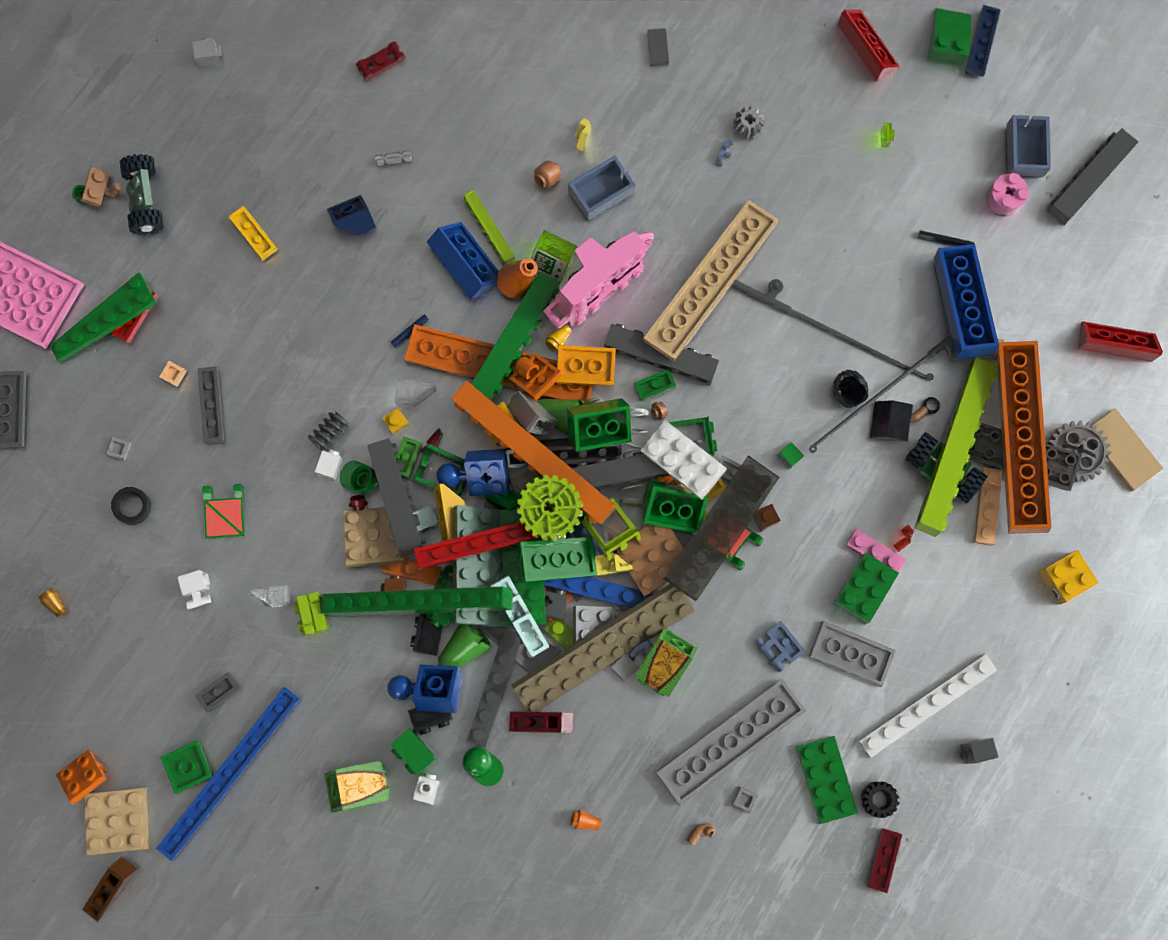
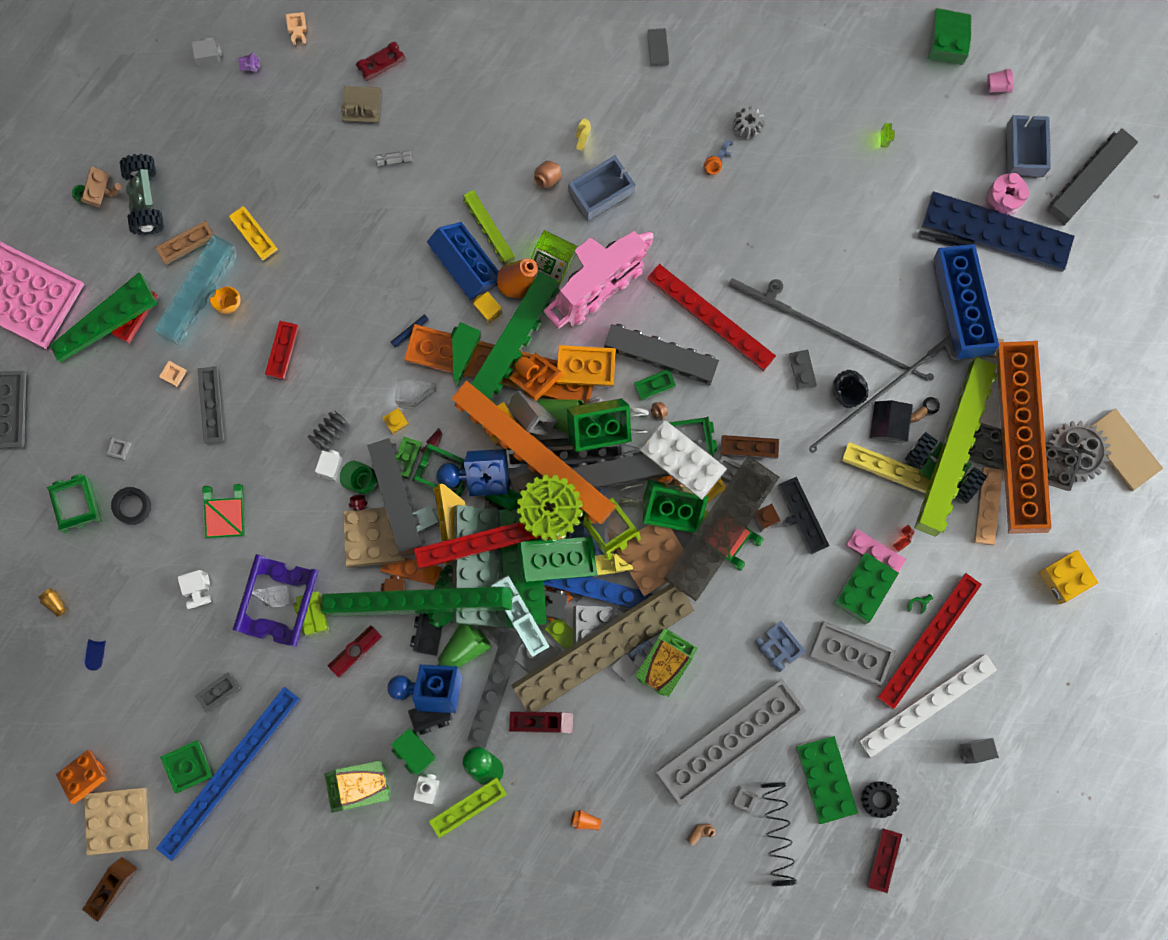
(74, 502): none -> green window
(94, 654): none -> clear blue piece
(184, 243): none -> medium nougat plate
(196, 289): none -> clear light blue brick
(225, 300): none -> light orange hair
(249, 62): none -> medium lavender hose
(278, 572): none -> dark purple piece
(281, 350): none -> red plate
(296, 26): none -> light nougat plate
(345, 661): none -> dark red piece
(352, 216): dark blue slope -> none
(361, 104): none -> dark tan hinge
(463, 346): none -> green slope
(467, 808): none -> lime plate
(487, 307): none -> yellow brick
(557, 337): yellow cone -> none
(710, 280): tan plate -> none
(711, 317): none -> red plate
(712, 165): none -> orange plate
(751, 446): none -> reddish brown plate
(782, 882): none -> black piece
(790, 455): green slope -> none
(802, 370): none -> dark grey plate
(803, 515): none -> black plate
(867, 44): red slope -> none
(885, 467): none -> light yellow plate
(923, 601): none -> green piece
(929, 641): none -> red plate
(983, 40): dark blue plate -> none
(998, 231): none -> dark blue plate
(1000, 81): none -> bright pink piece
(1119, 342): red slope -> none

